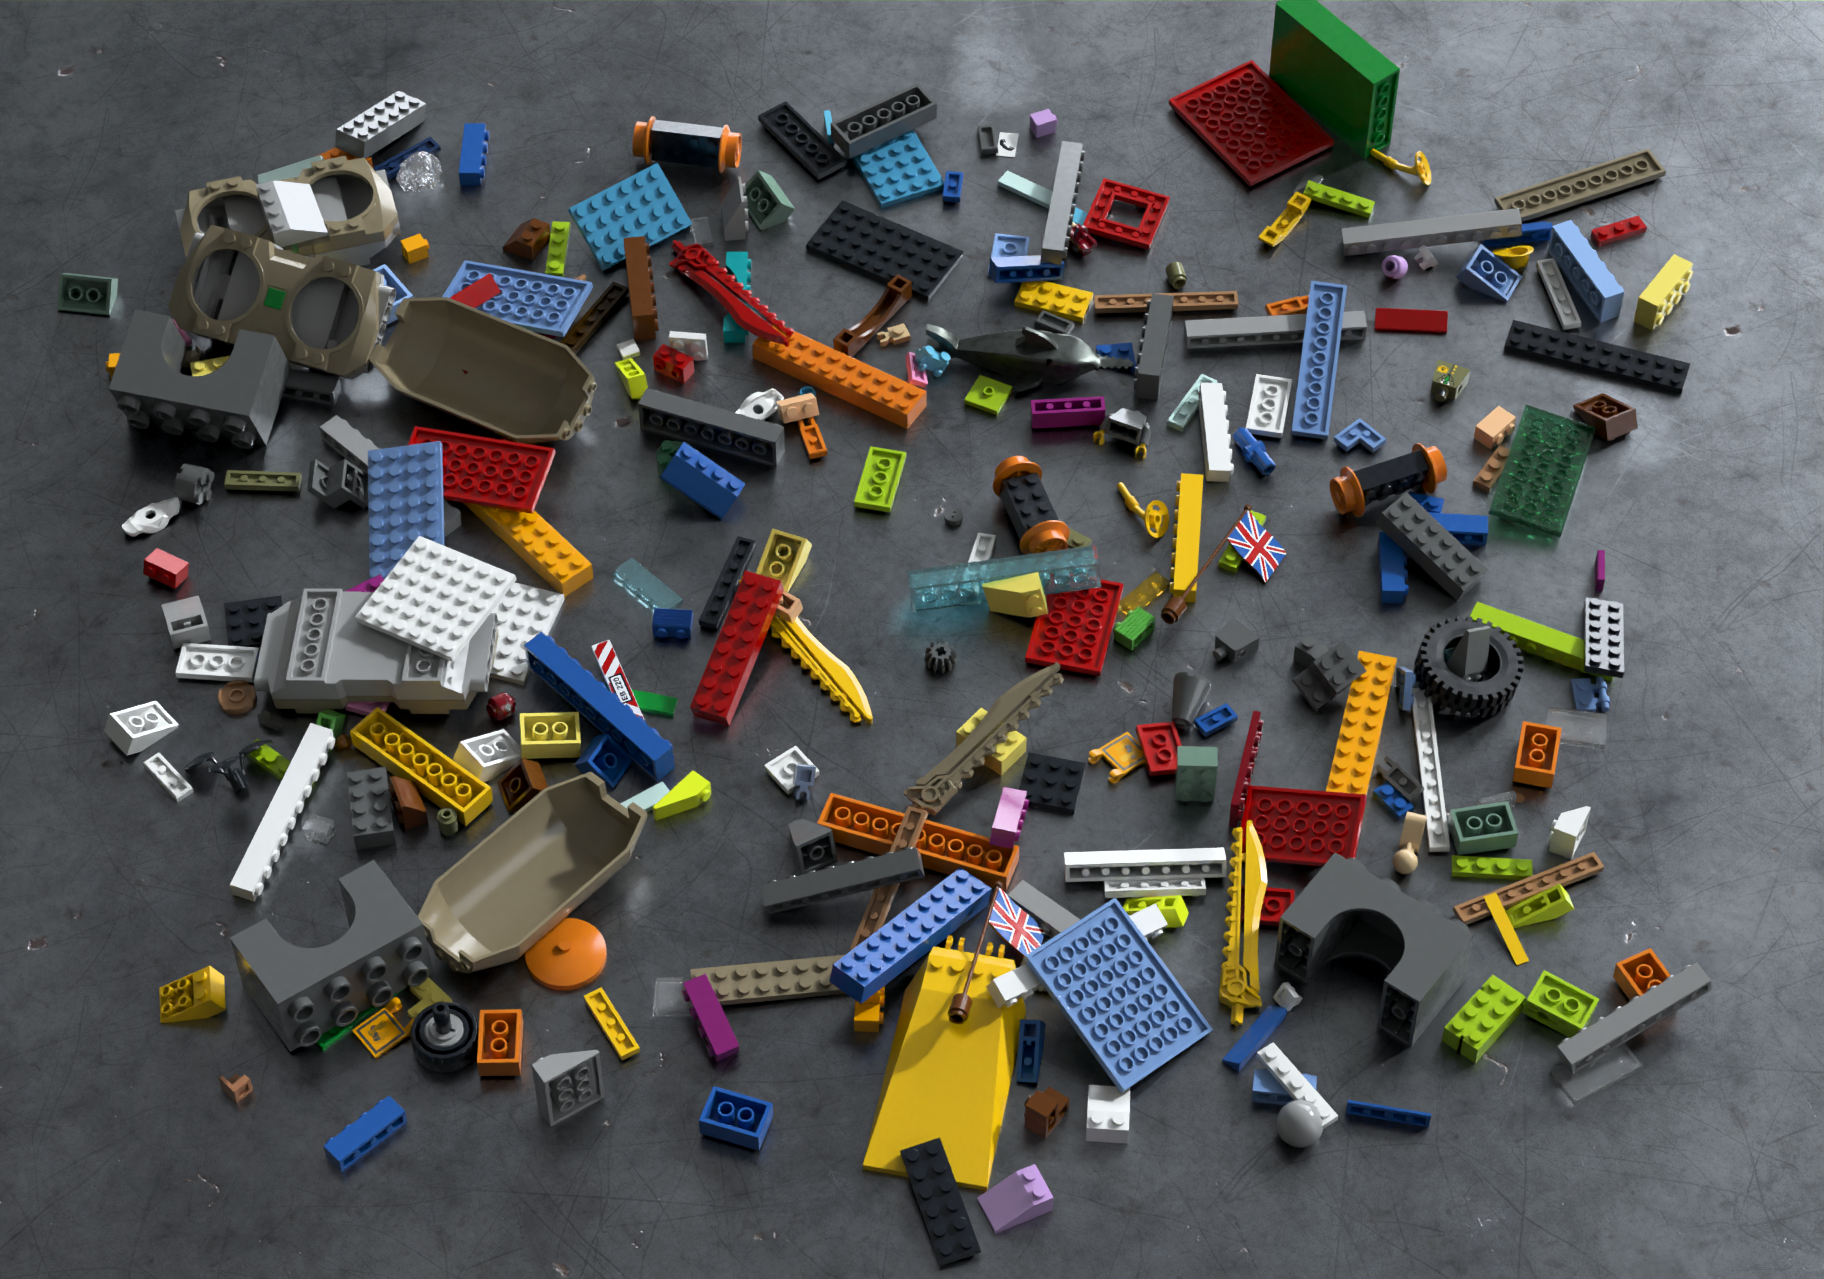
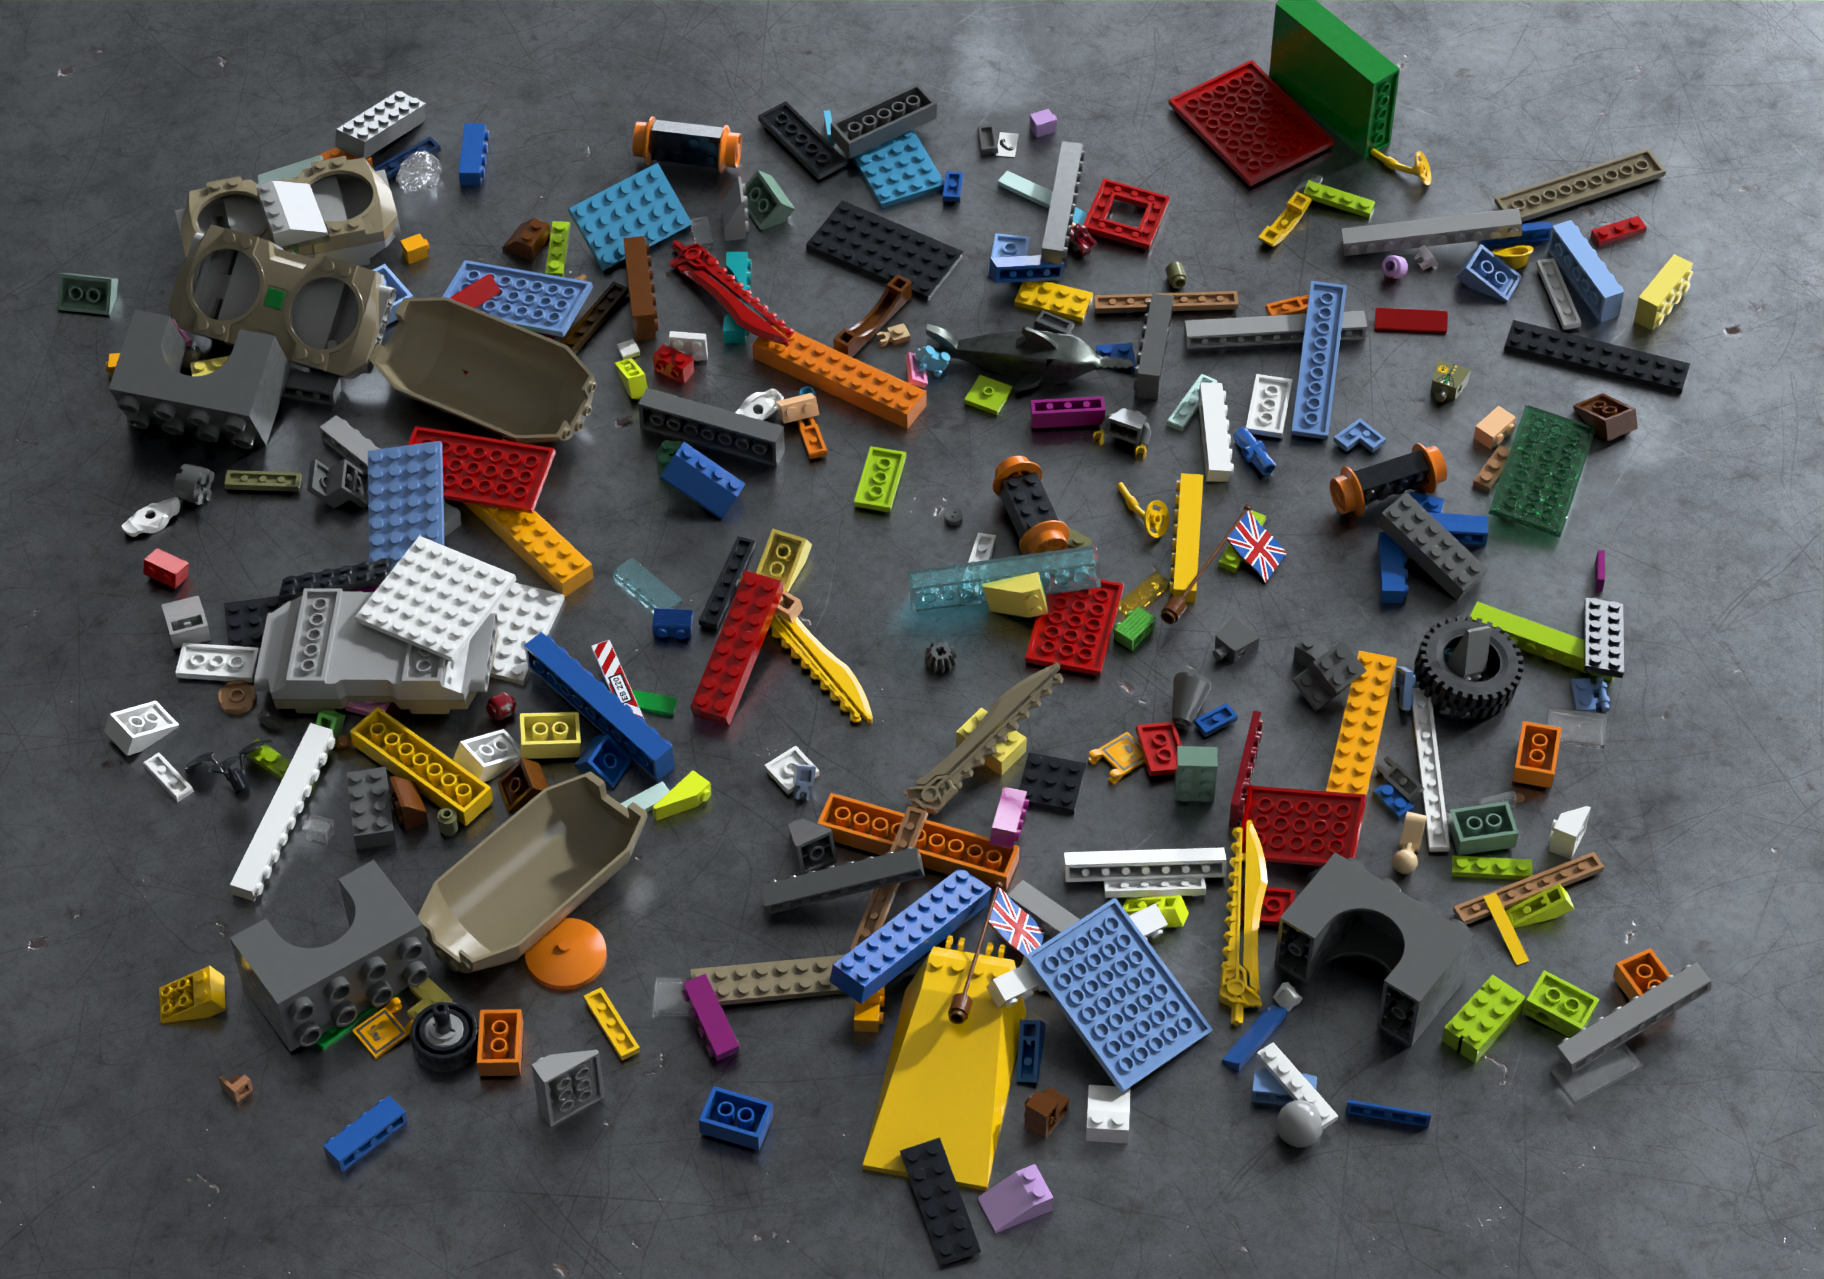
(345, 578): none -> black plate

